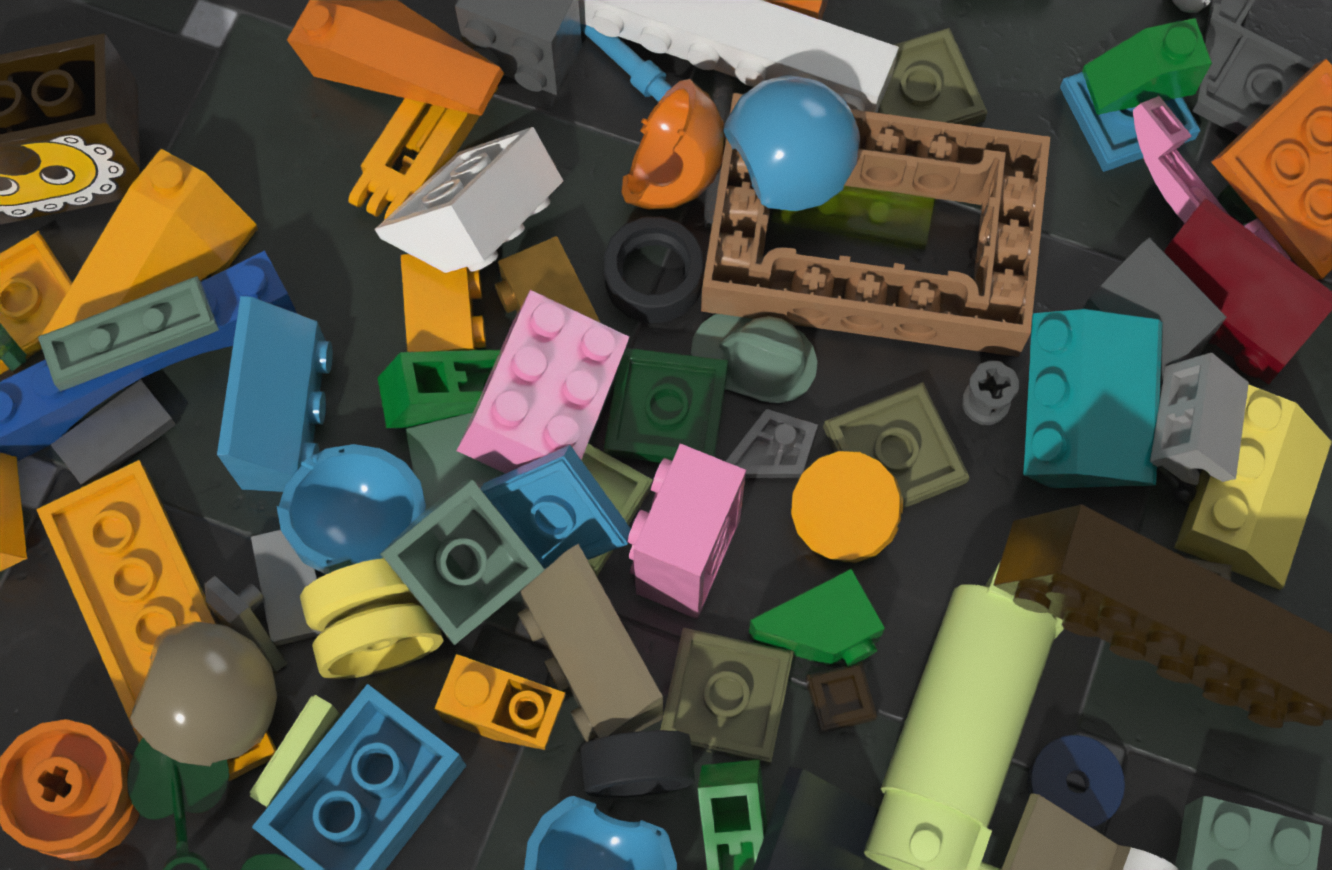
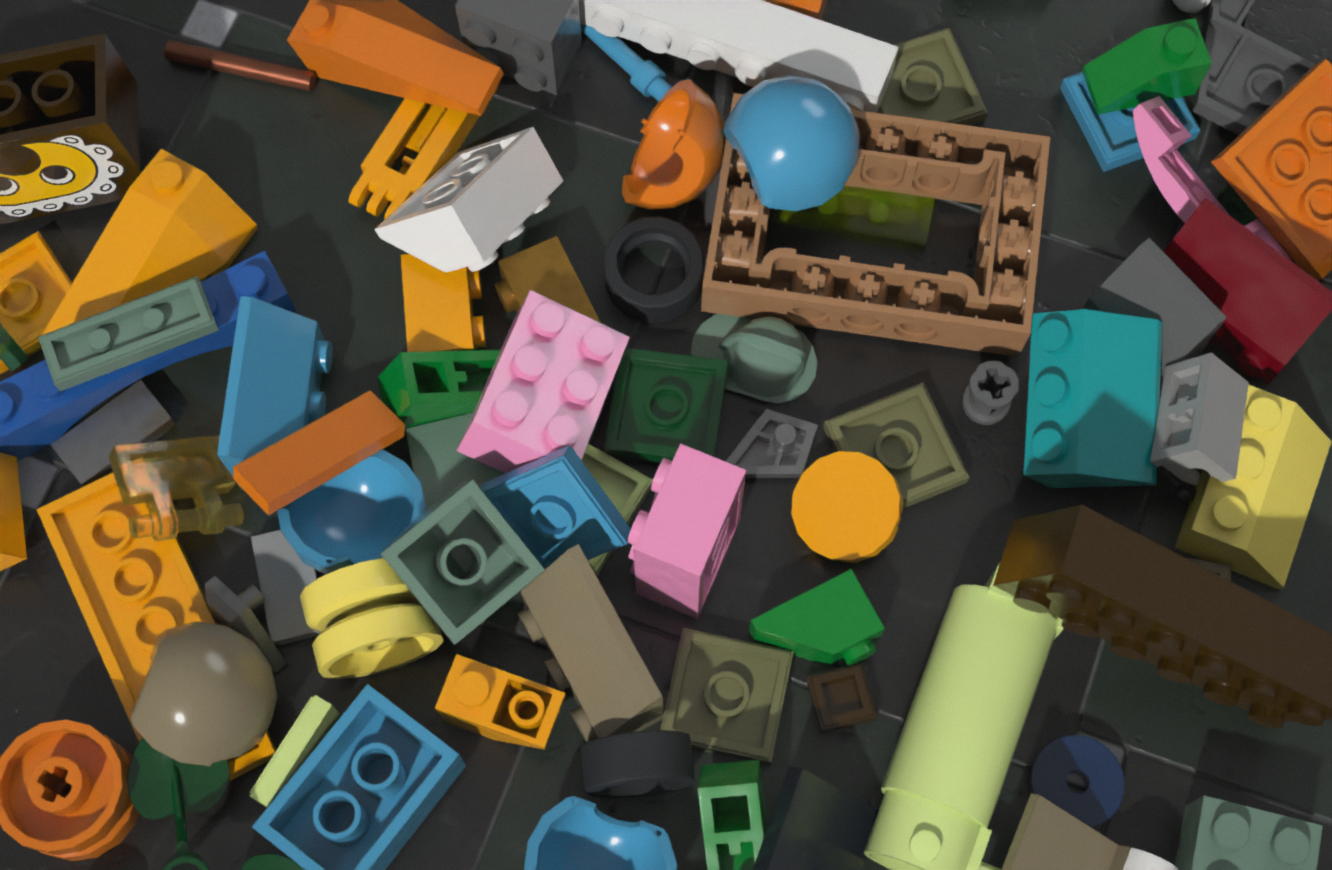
(170, 471): none -> clear yellow plate
(240, 65): none -> copper bar
(318, 452): none -> orange tile

